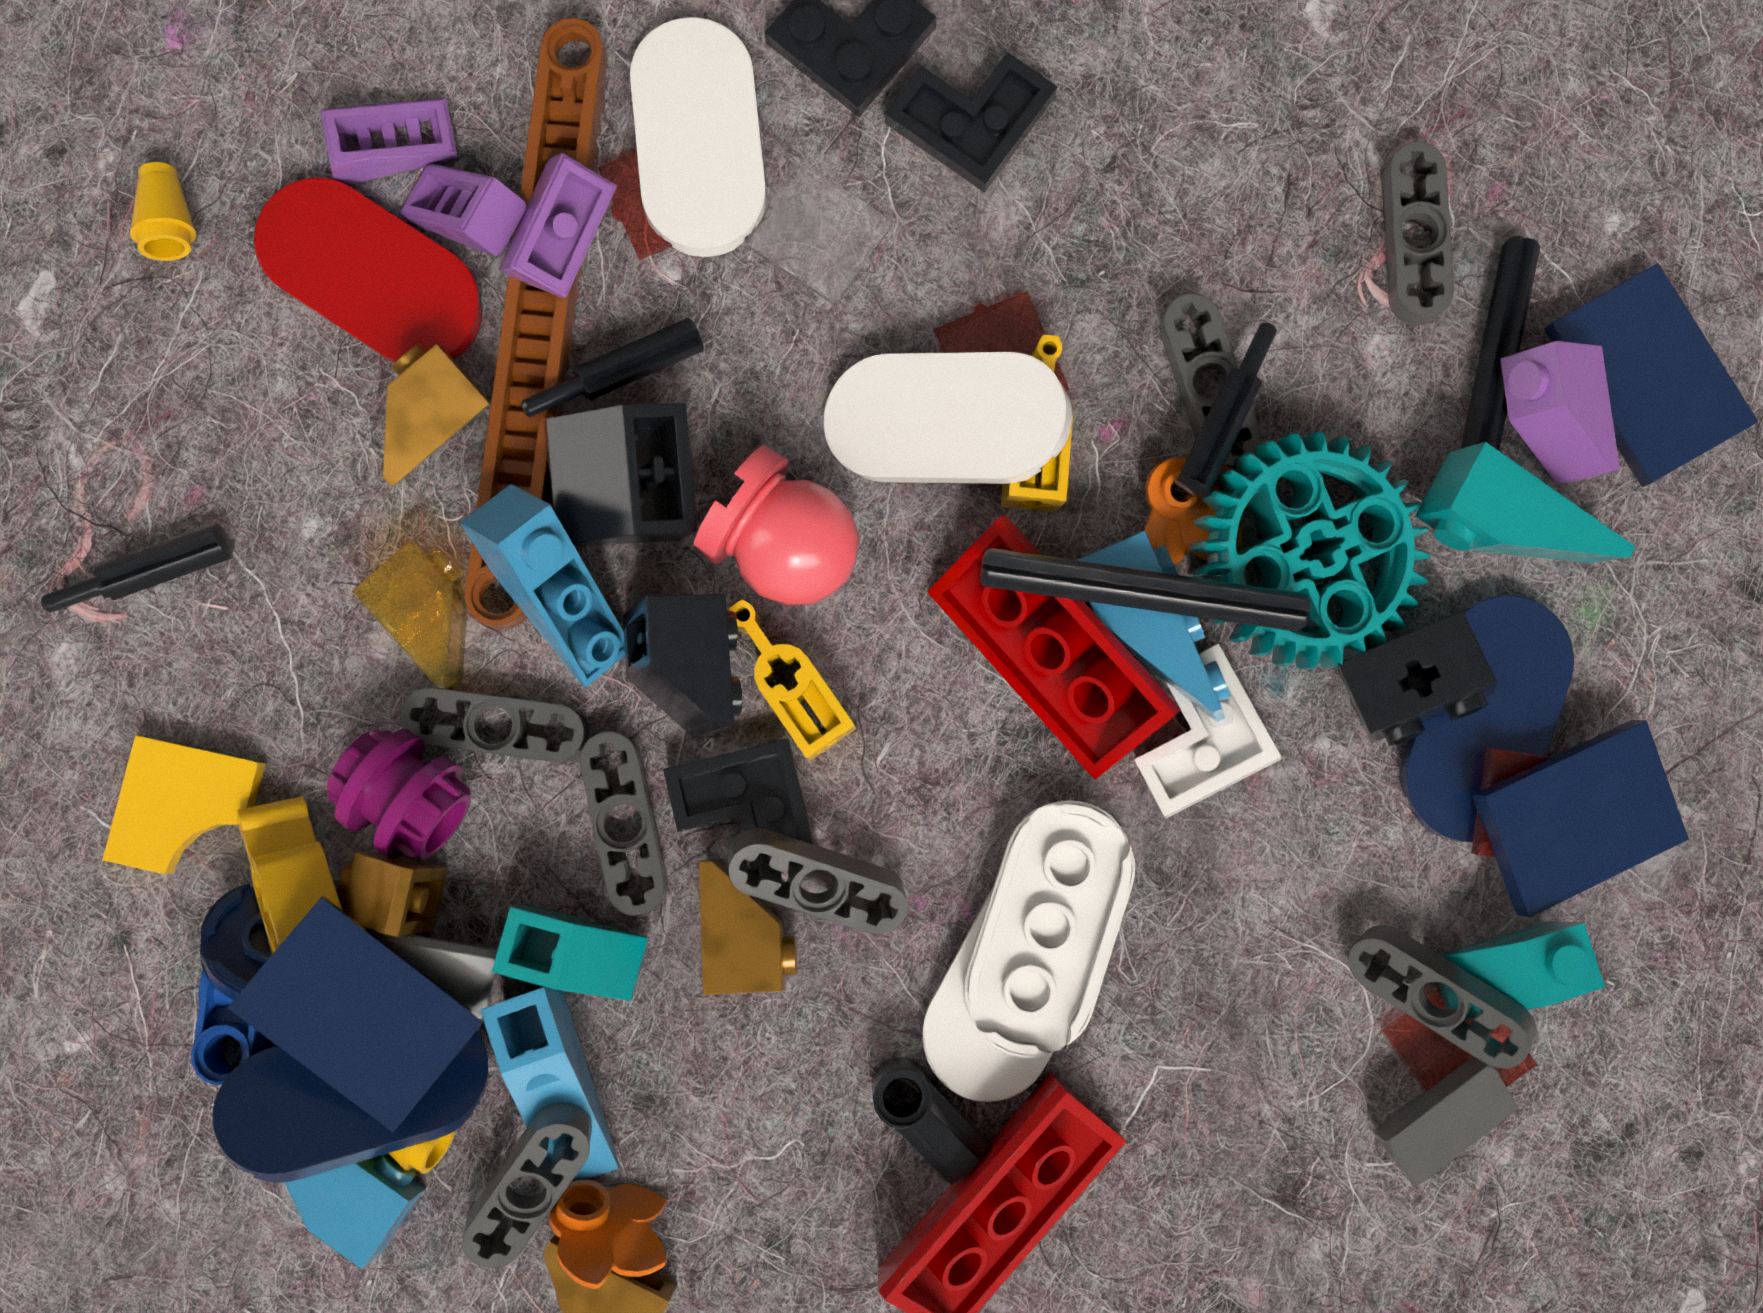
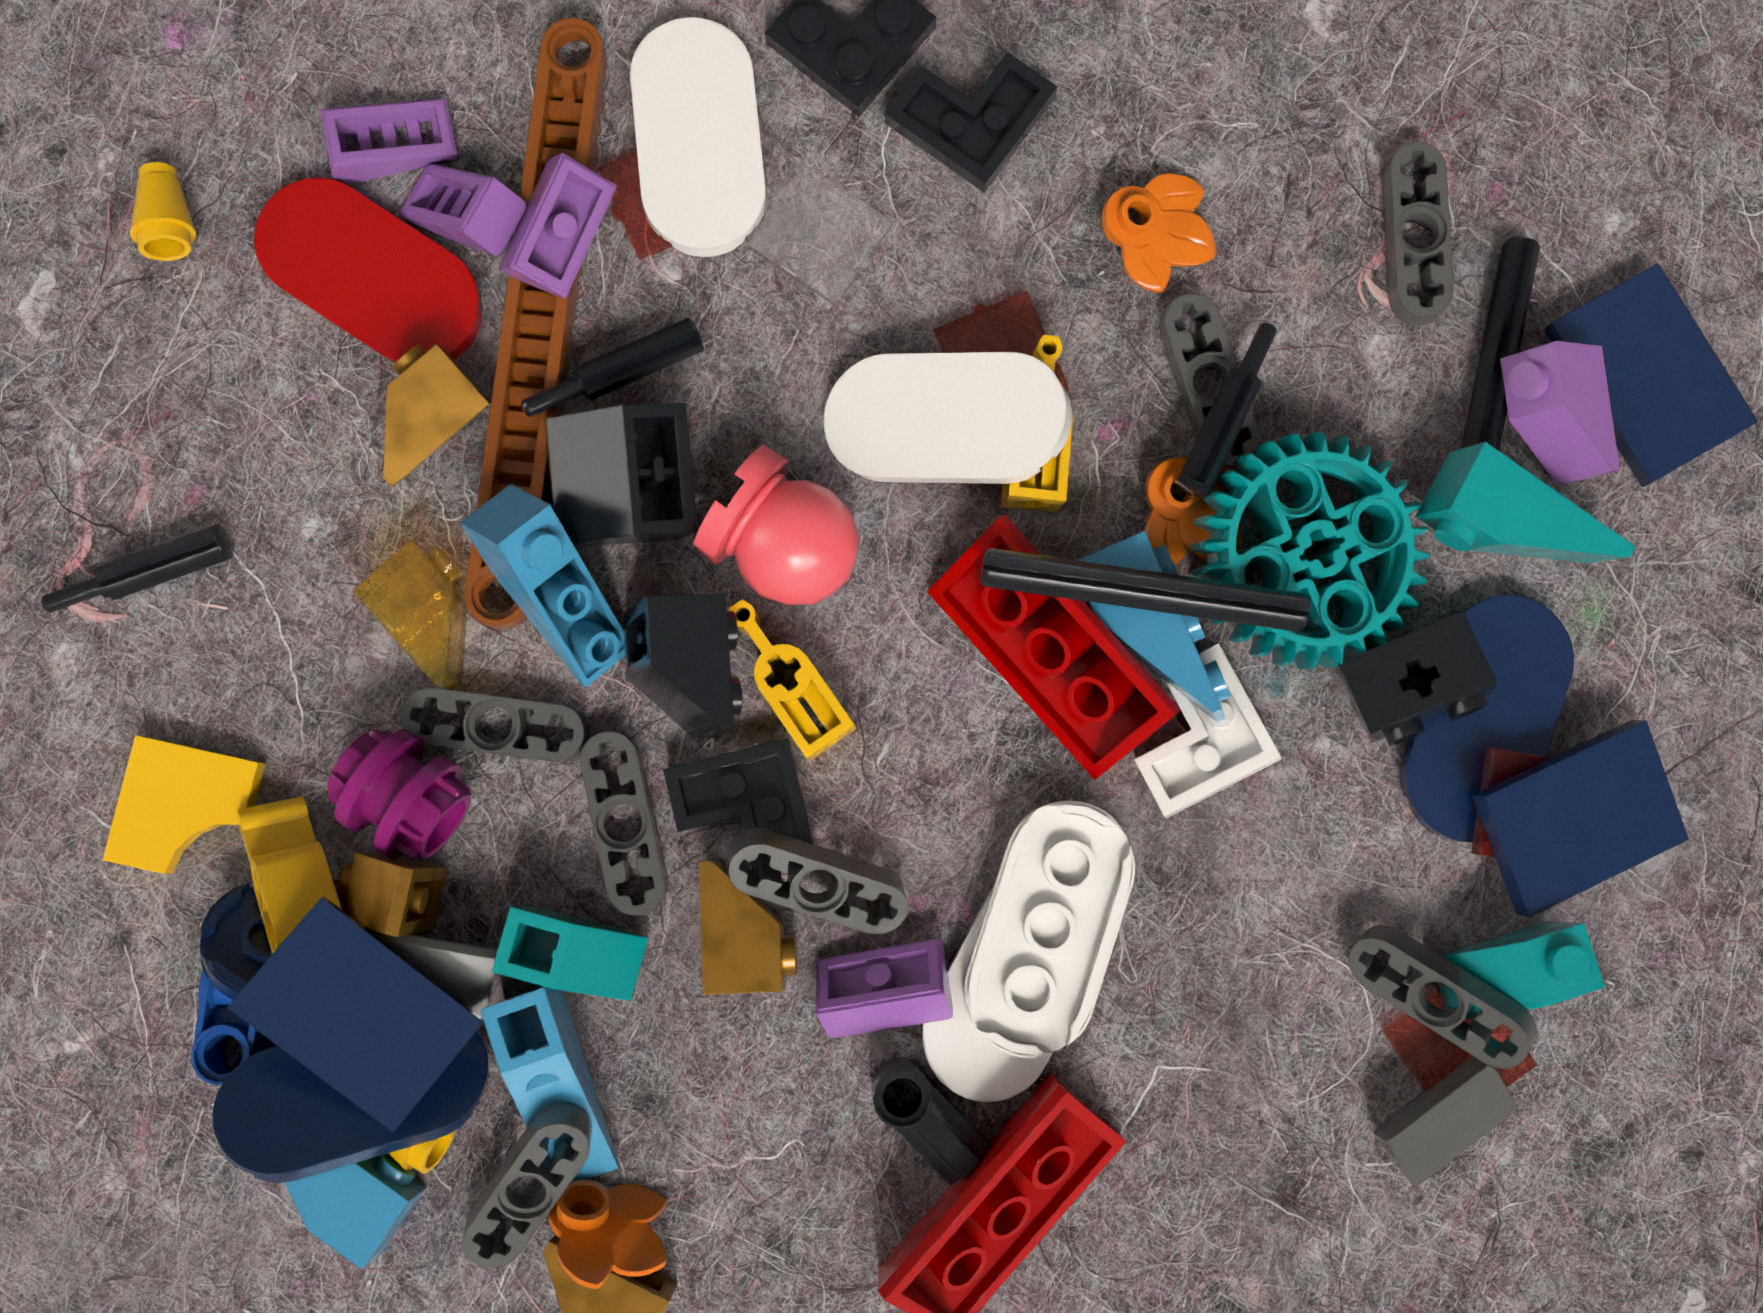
(883, 988): none -> medium lavender slope
(1167, 232): none -> orange plate

